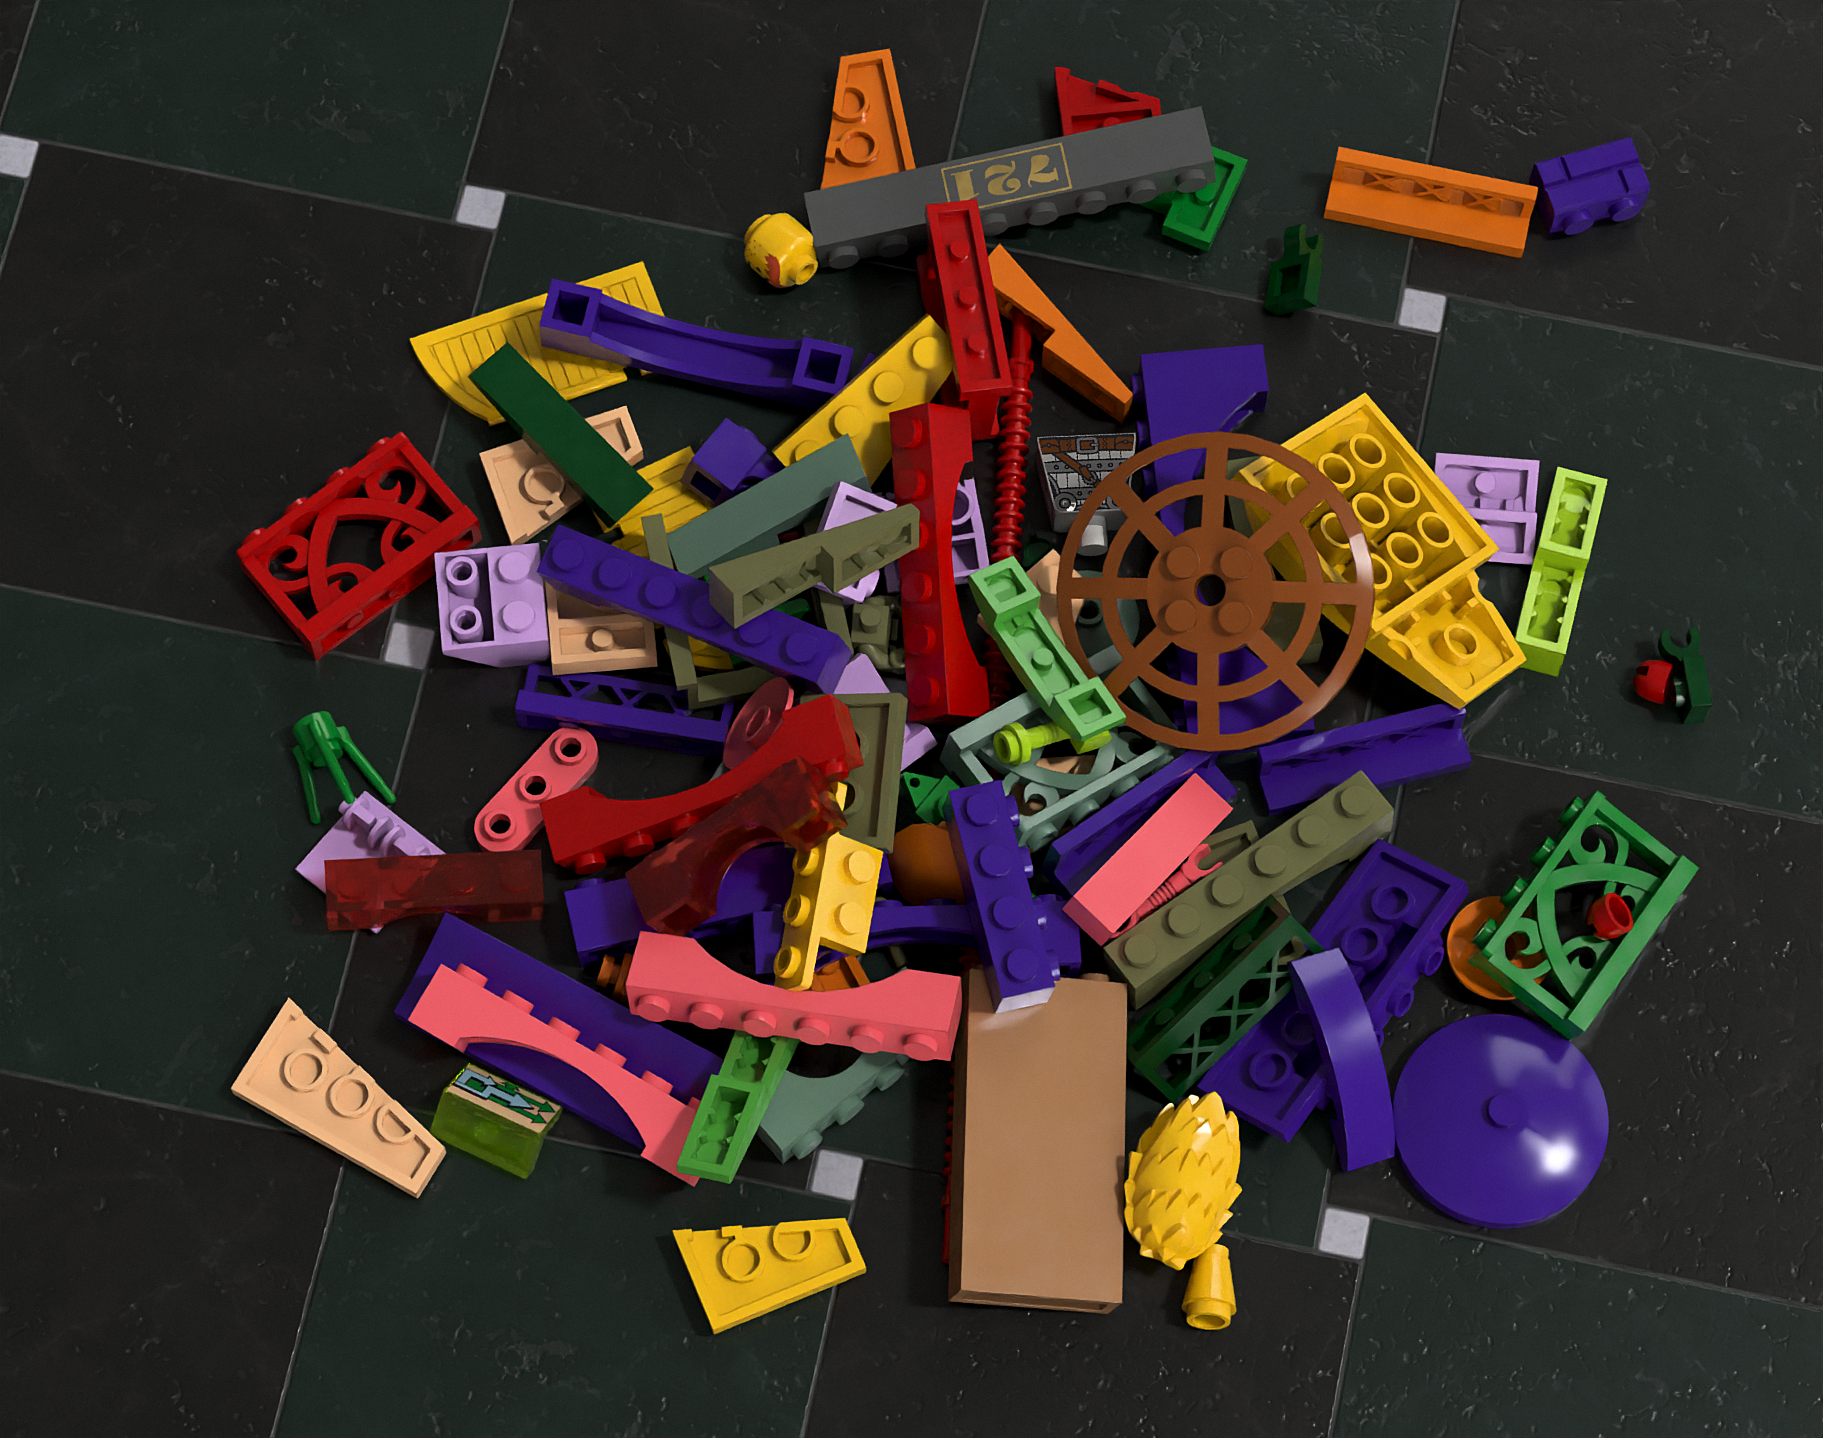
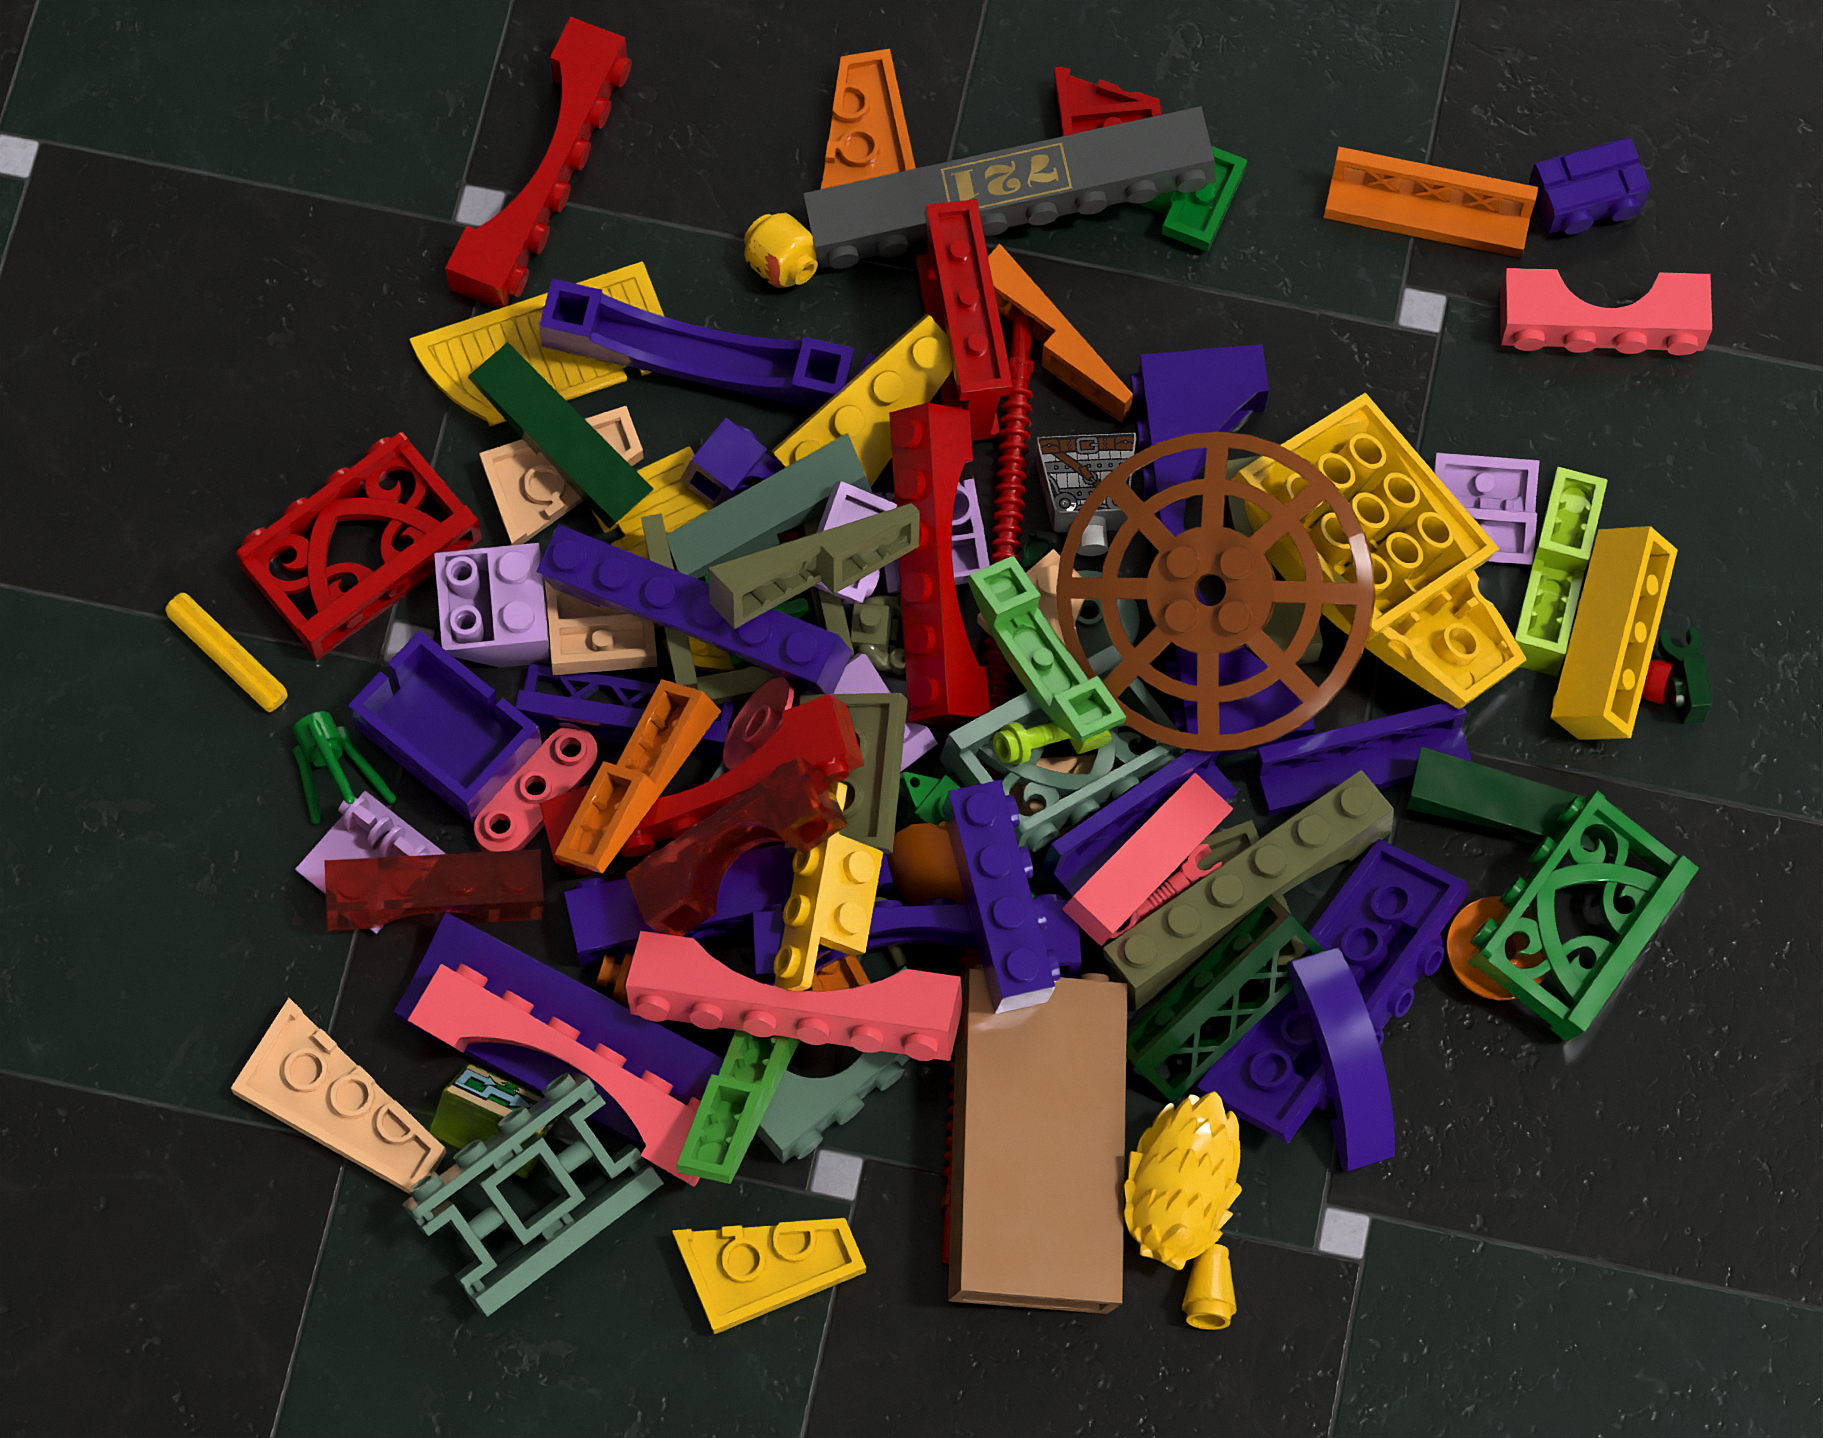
(226, 652): none -> yellow axle
(445, 726): none -> dark purple piece
(494, 257): none -> red arch
(557, 1230): none -> sand green fence
(626, 791): none -> orange slope
(1296, 277): dark green plate -> none
(1494, 799): none -> dark green slope
(1499, 1121): dark purple dish -> none
(1543, 312): none -> coral arch
(1609, 916): red hinge -> none
(1614, 633): none -> yellow brick

